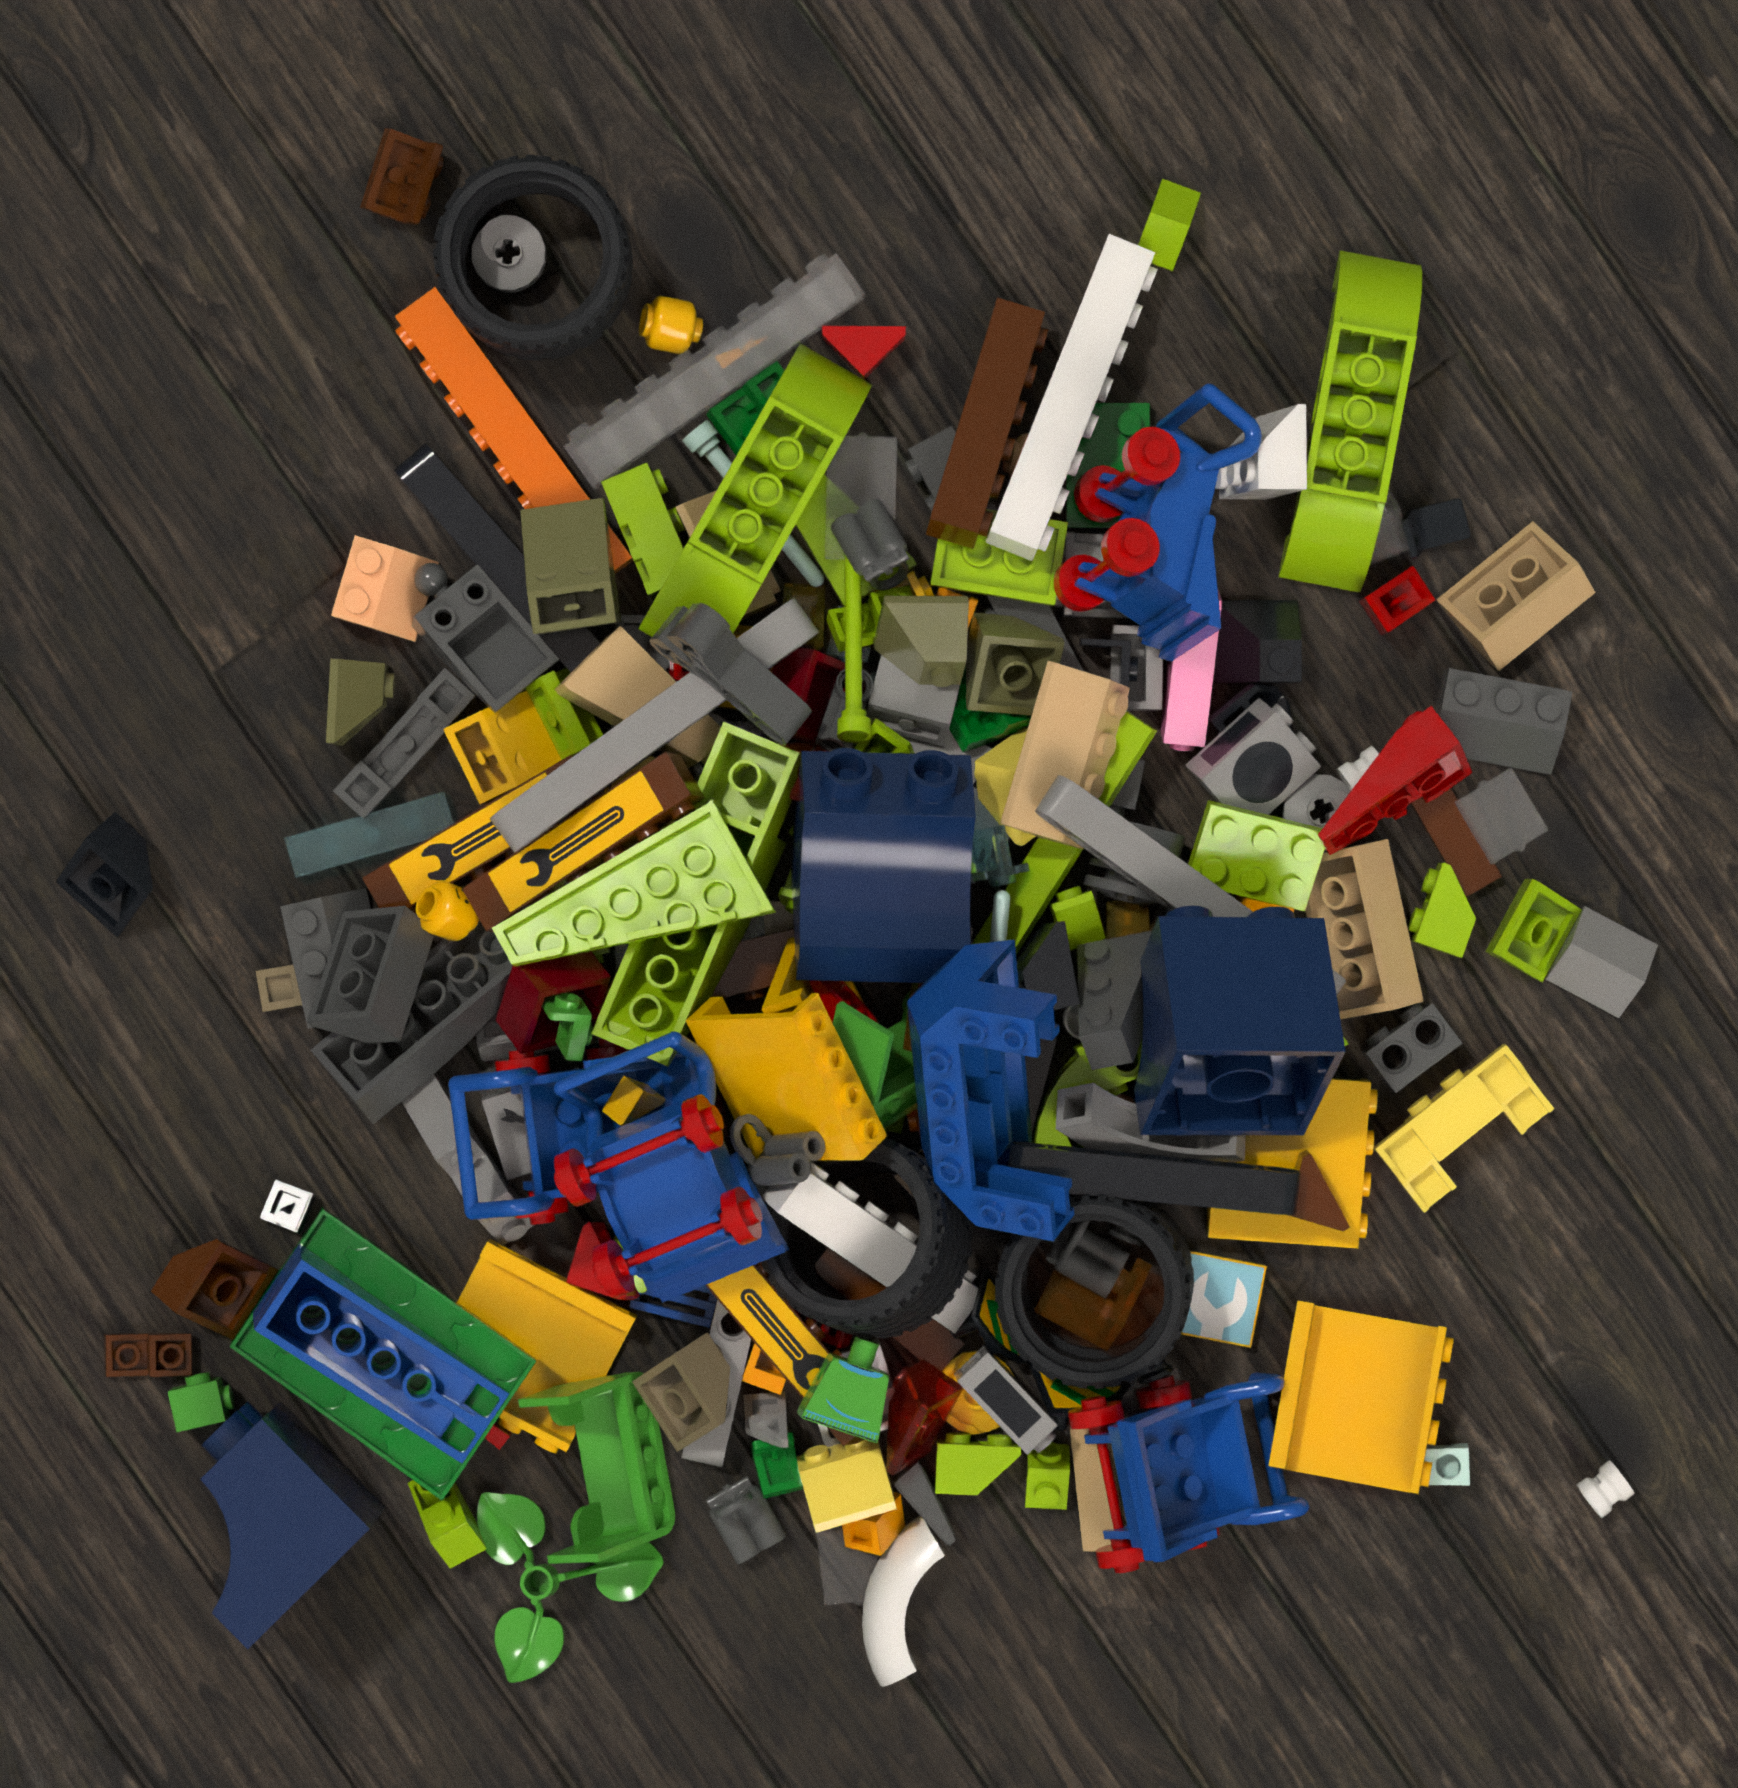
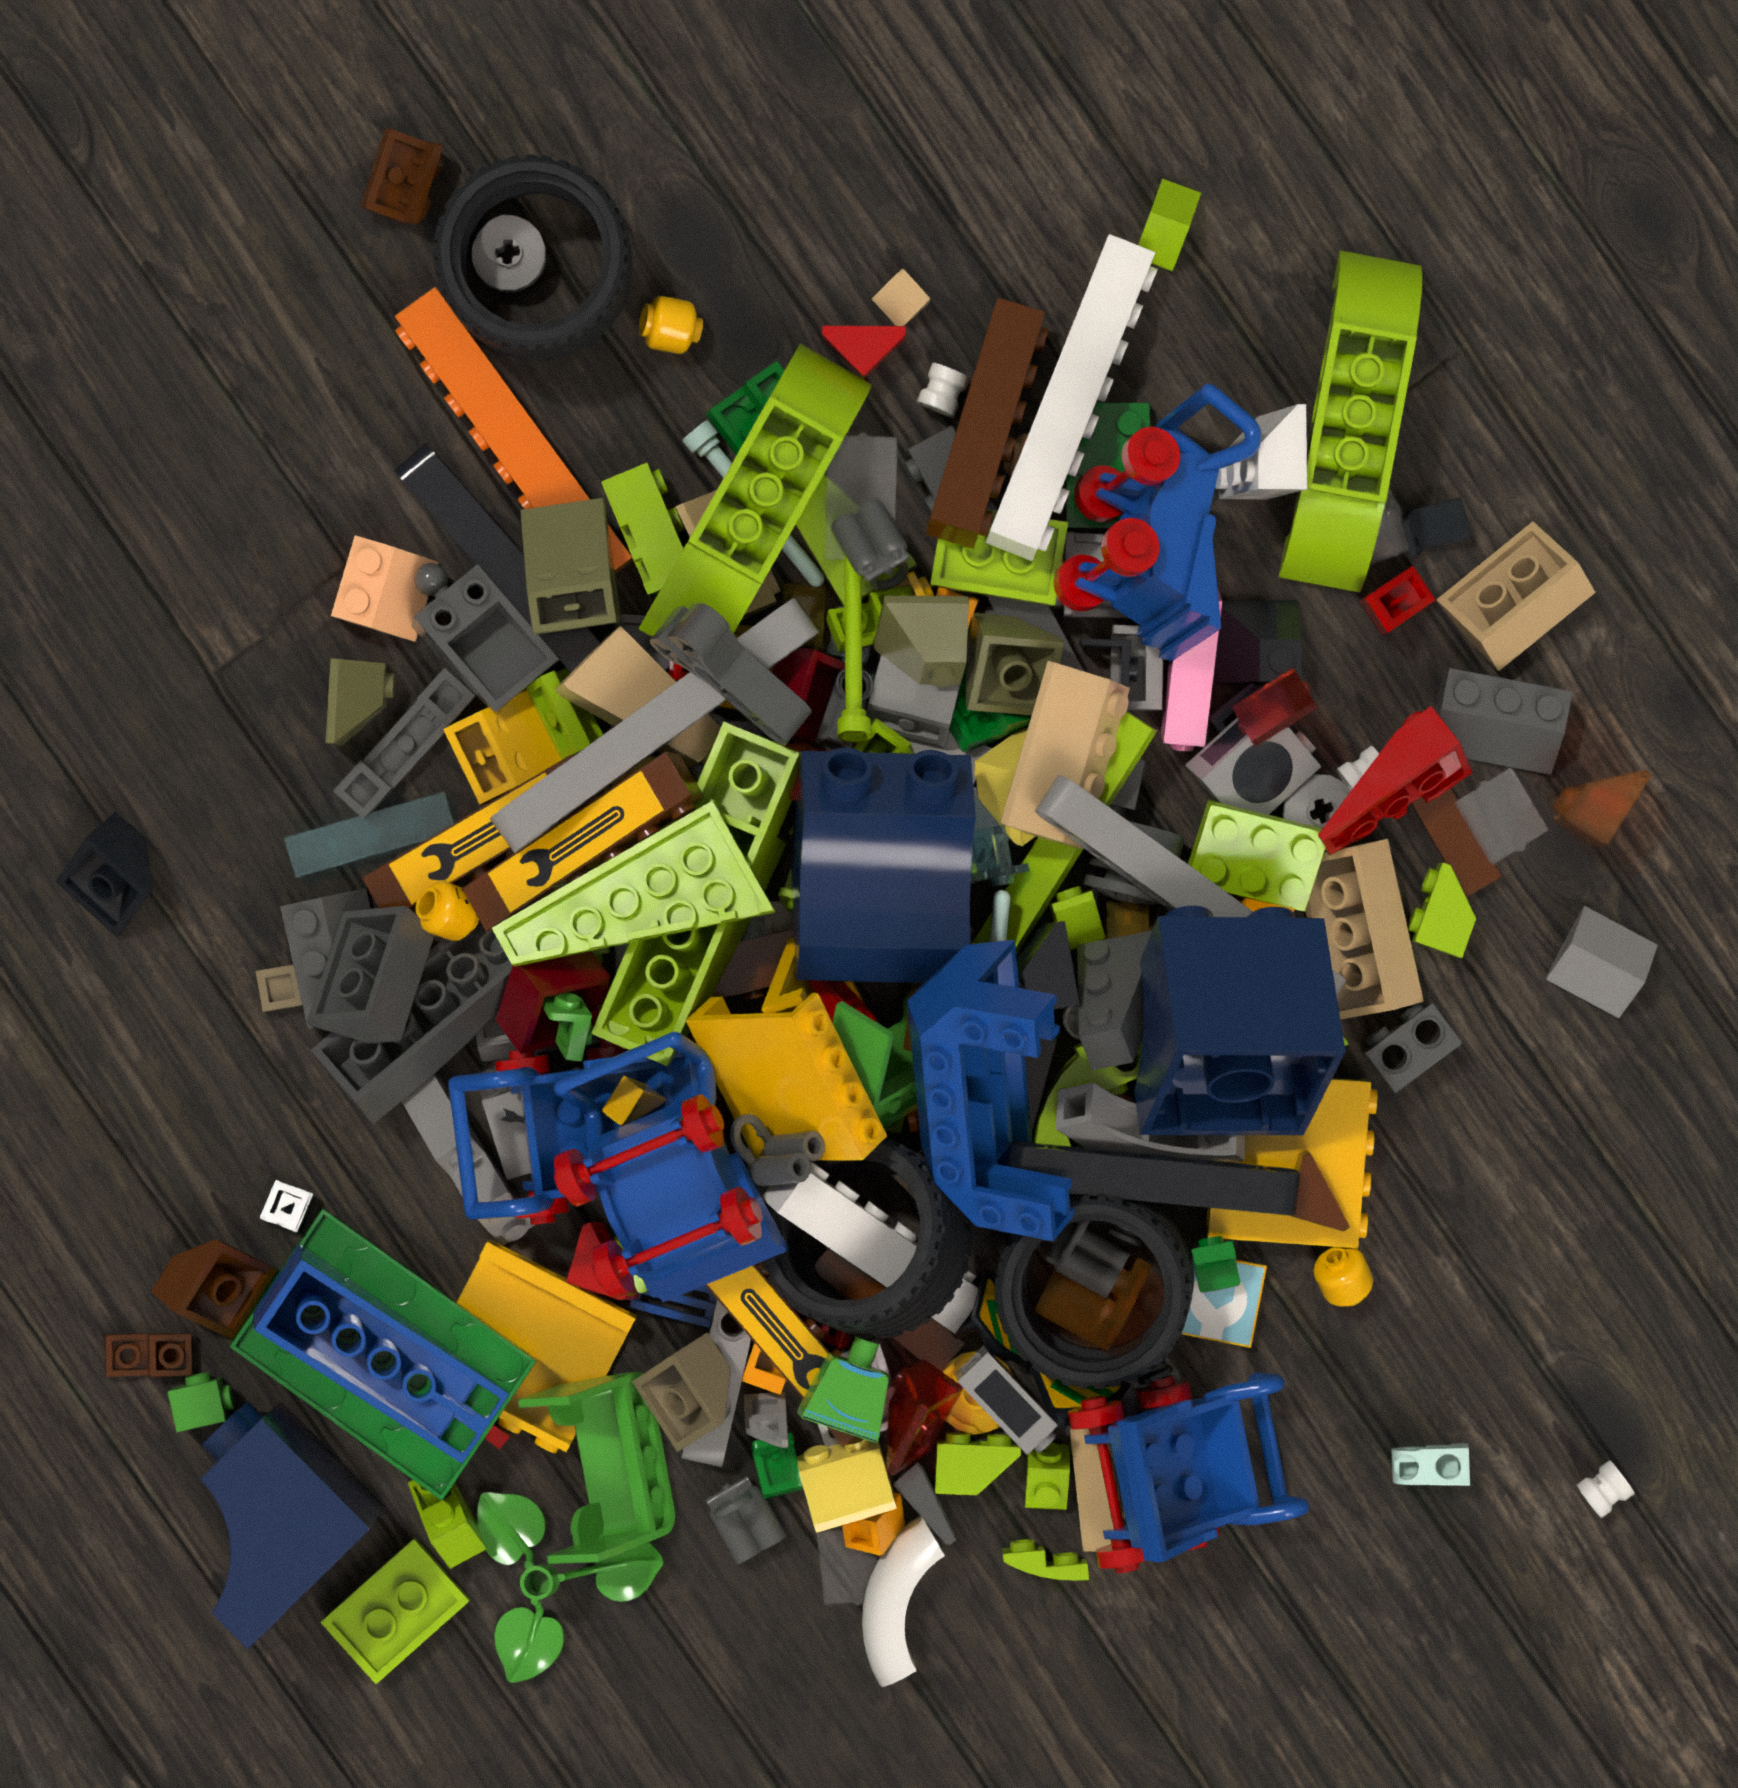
(395, 1610): none -> lime plate
(715, 370): clear brick -> none
(901, 299): none -> tan slope
(943, 390): none -> white wheel
(1031, 1559): none -> lime slope
(1215, 1264): none -> green bracket
(1274, 707): none -> clear red piece
(1343, 1276): none -> yellow head
(1360, 1398): yellow panel -> none
(1454, 1116): light yellow bracket -> none
(1533, 929): lime slope -> none
(1599, 806): none -> clear orange slope

